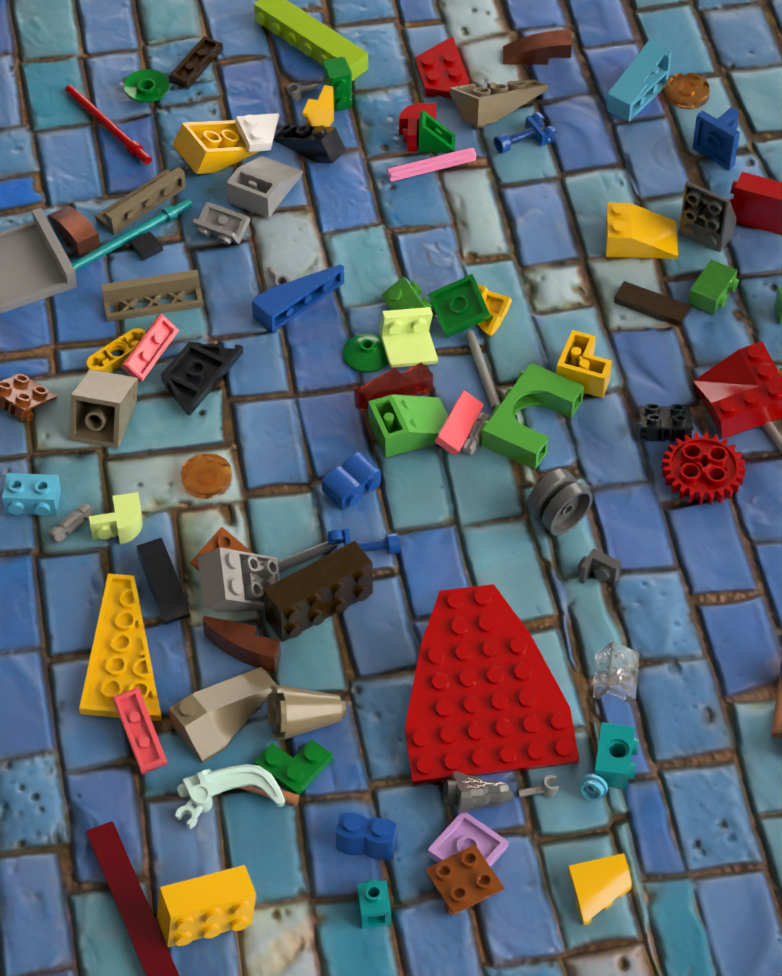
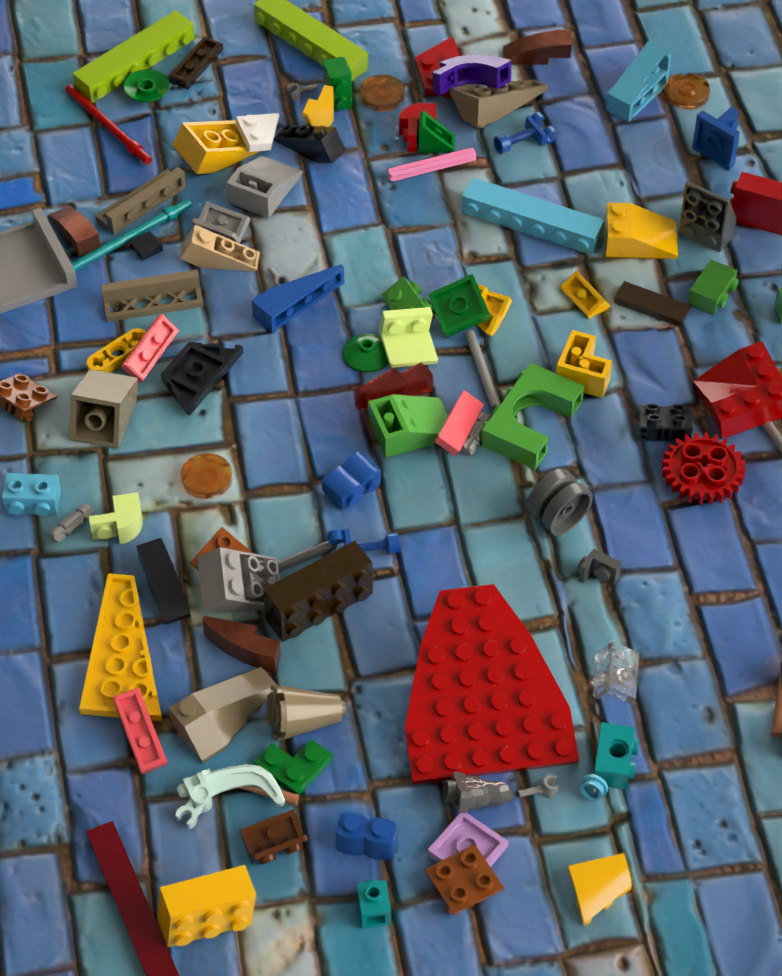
(132, 55): none -> lime brick
(217, 252): none -> tan slope
(273, 836): none -> reddish brown bracket
(382, 92): none -> clear orange tile
(471, 69): none -> dark purple arch
(533, 216): none -> medium azure brick
(584, 295): none -> yellow slope

